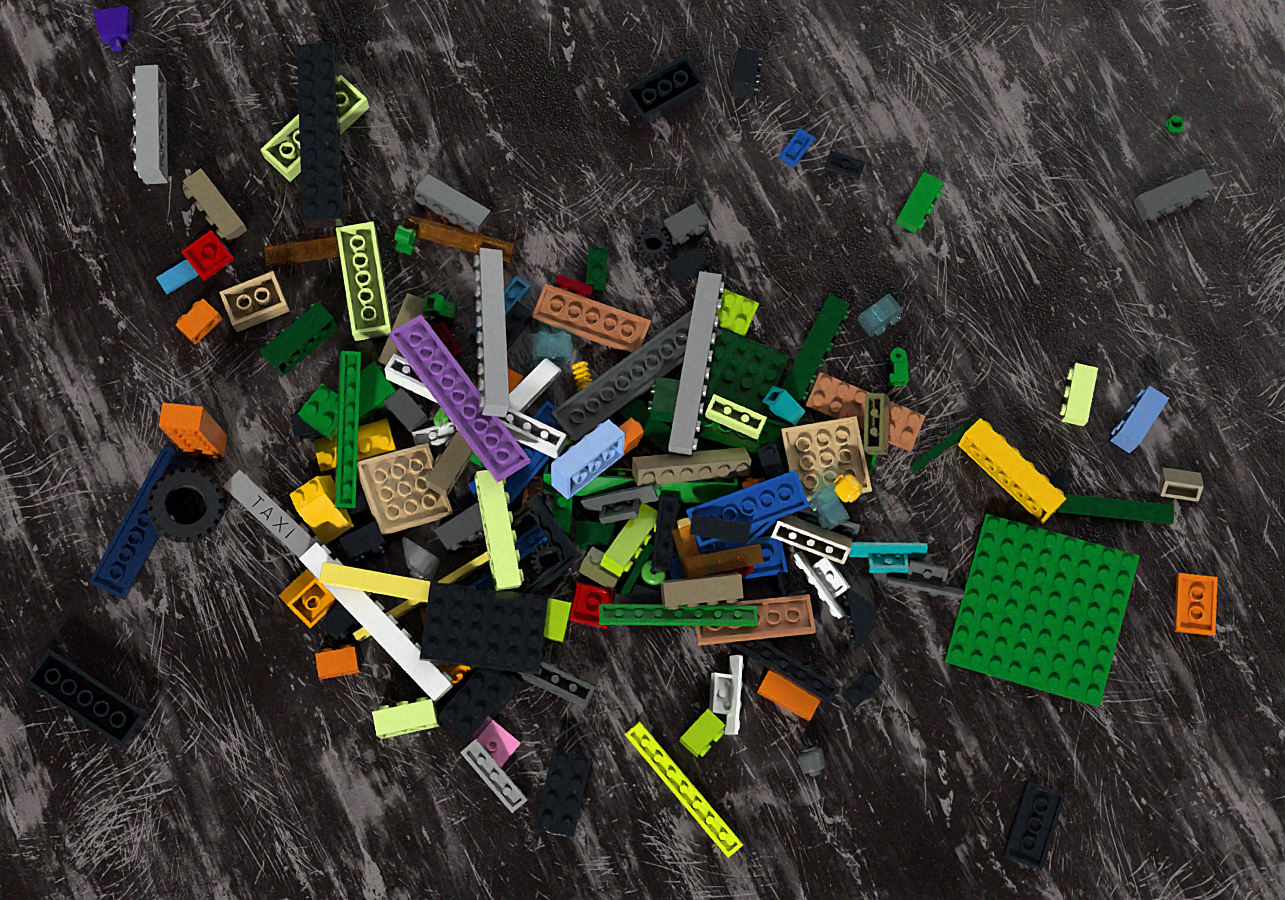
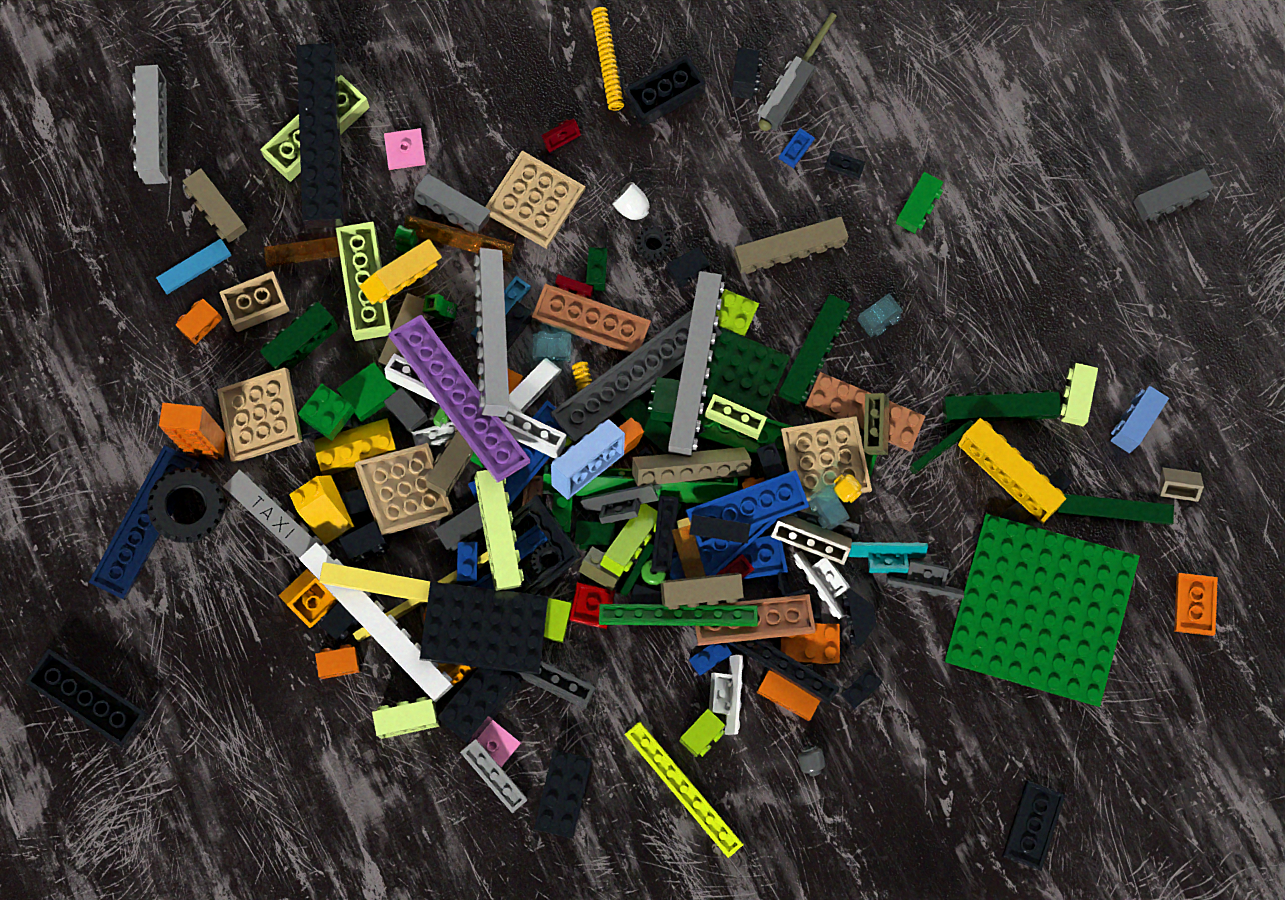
(114, 26): dark purple torso -> none
(207, 255): red tile -> none
(259, 415): none -> tan plate
(347, 429): green plate -> none
(401, 272): none -> yellow brick
(404, 149): none -> bright pink plate
(419, 561): clear slope -> none
(445, 336): dark red plate -> none
(467, 562): none -> blue plate
(534, 199): none -> tan plate
(561, 135): none -> dark red hinge
(607, 58): none -> yellow piece
(632, 202): none -> white piece
(685, 224): dark grey brick -> none
(709, 657): none -> blue plate
(723, 560): clear orange tile -> none
(783, 406): teal brick -> none
(790, 85): none -> piece
(791, 245): none -> dark tan brick
(818, 647): none -> orange plate
(899, 366): green leg -> none
(1001, 406): none -> dark green brick
(1175, 120): green plate -> none

